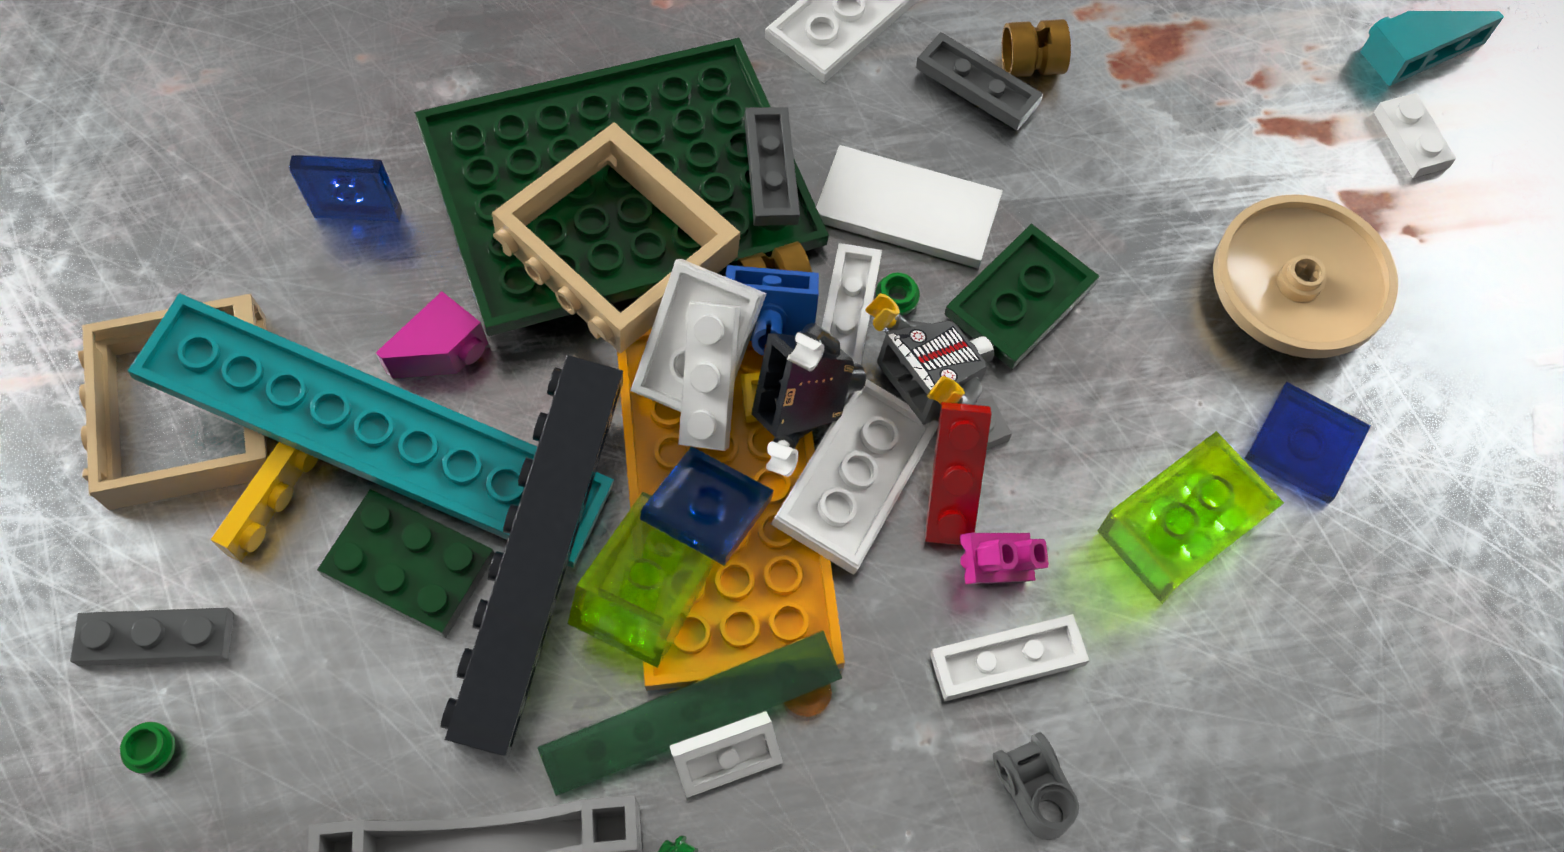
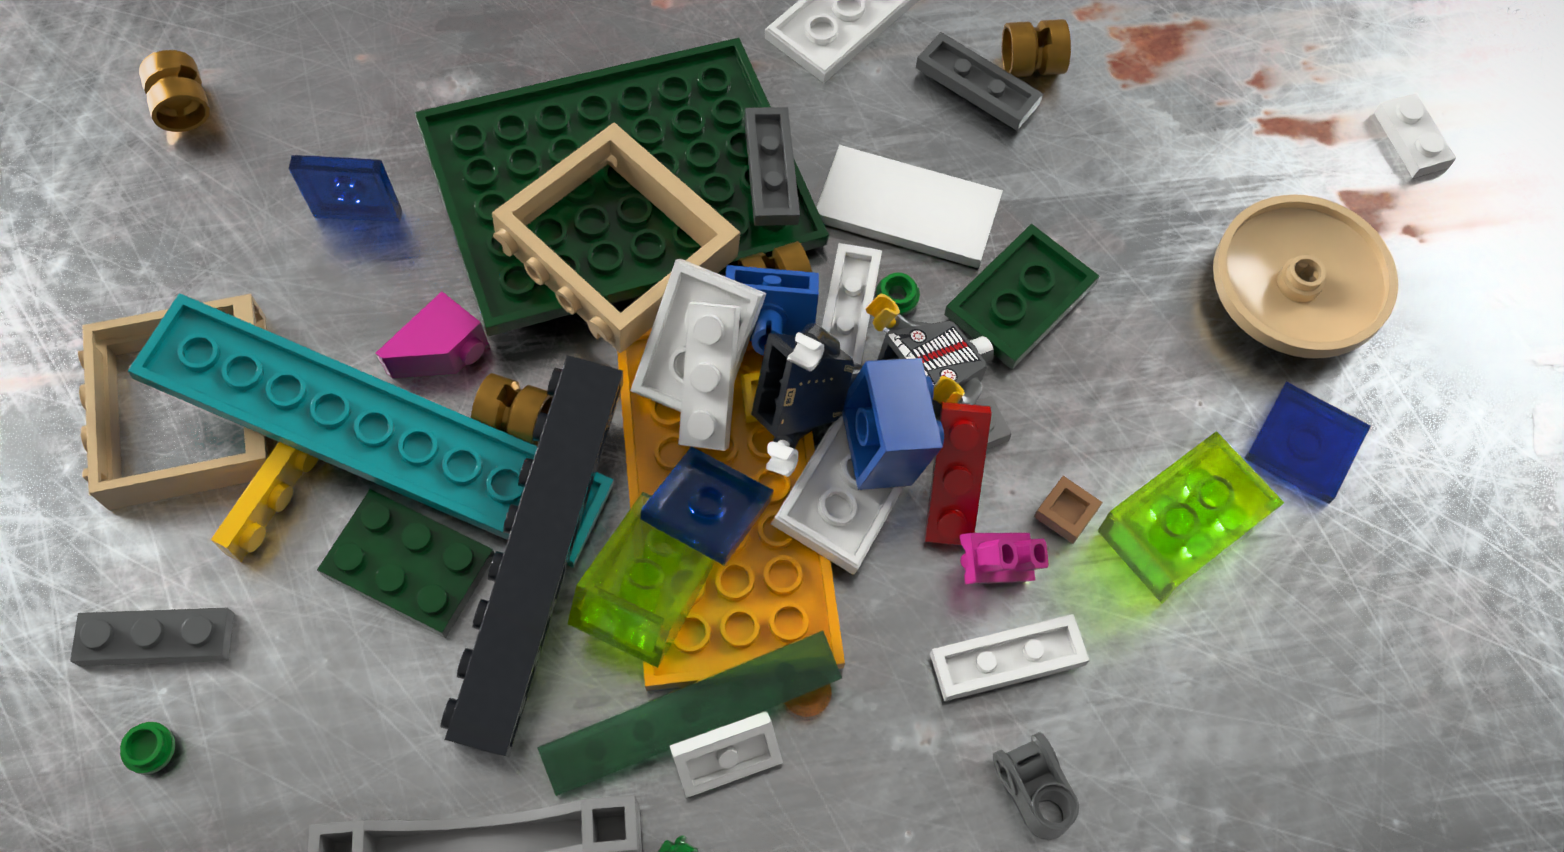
(174, 91): none -> pearl gold wheel
(508, 408): none -> pearl gold wheel
(891, 423): none -> blue brick
(1068, 509): none -> medium nougat plate
(1424, 39): teal slope -> none

